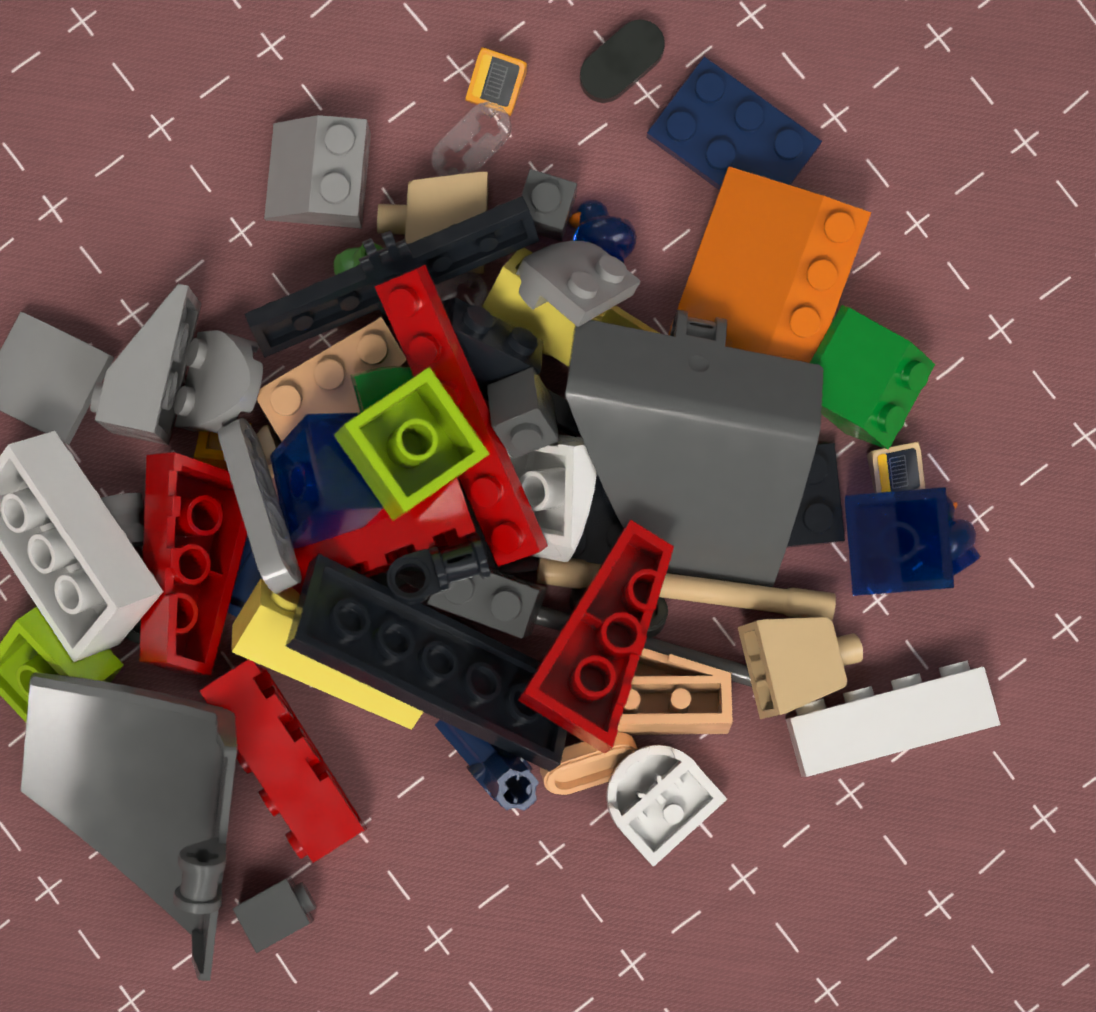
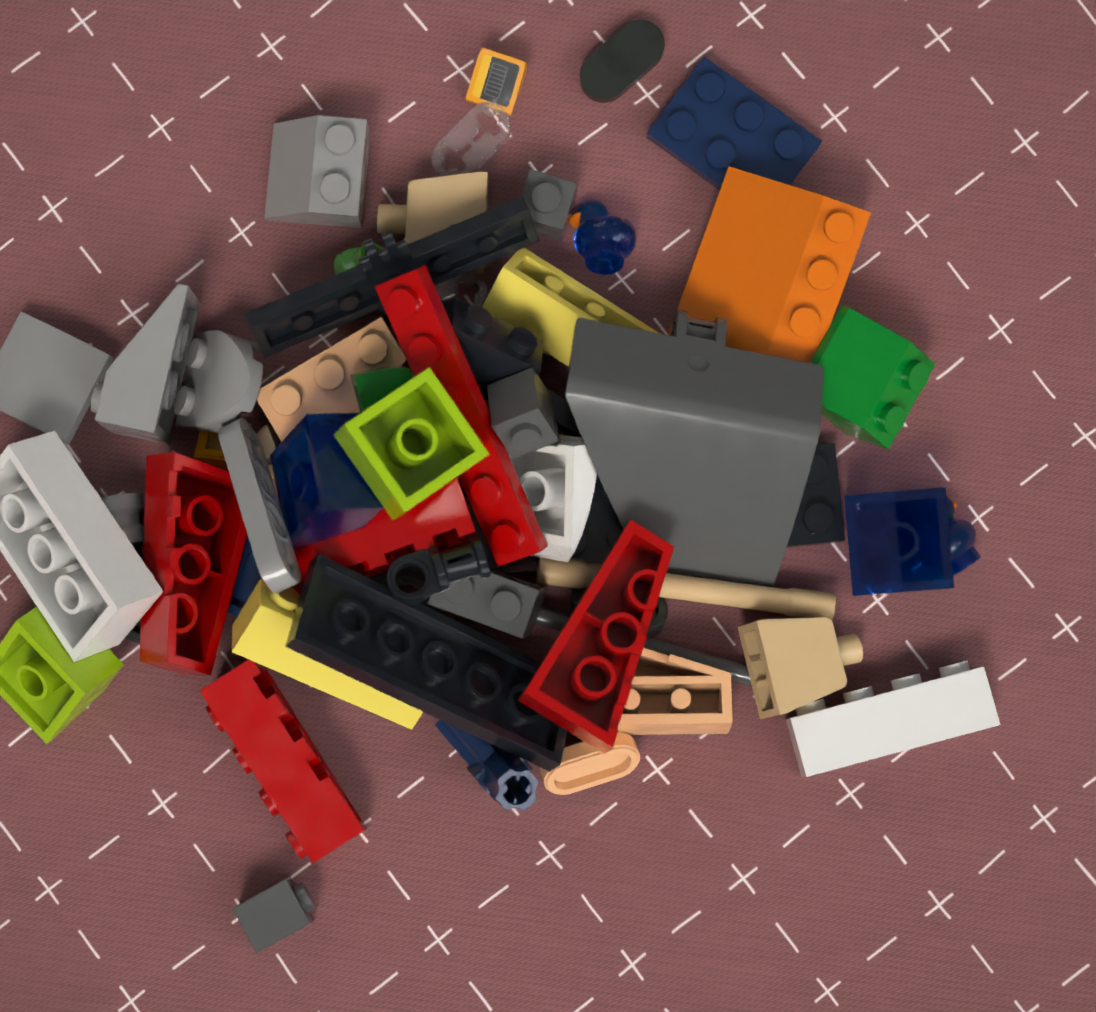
(141, 785): dark grey panel -> none
(575, 280): light grey slope -> none
(660, 799): white slope -> none
(896, 468): slope -> none

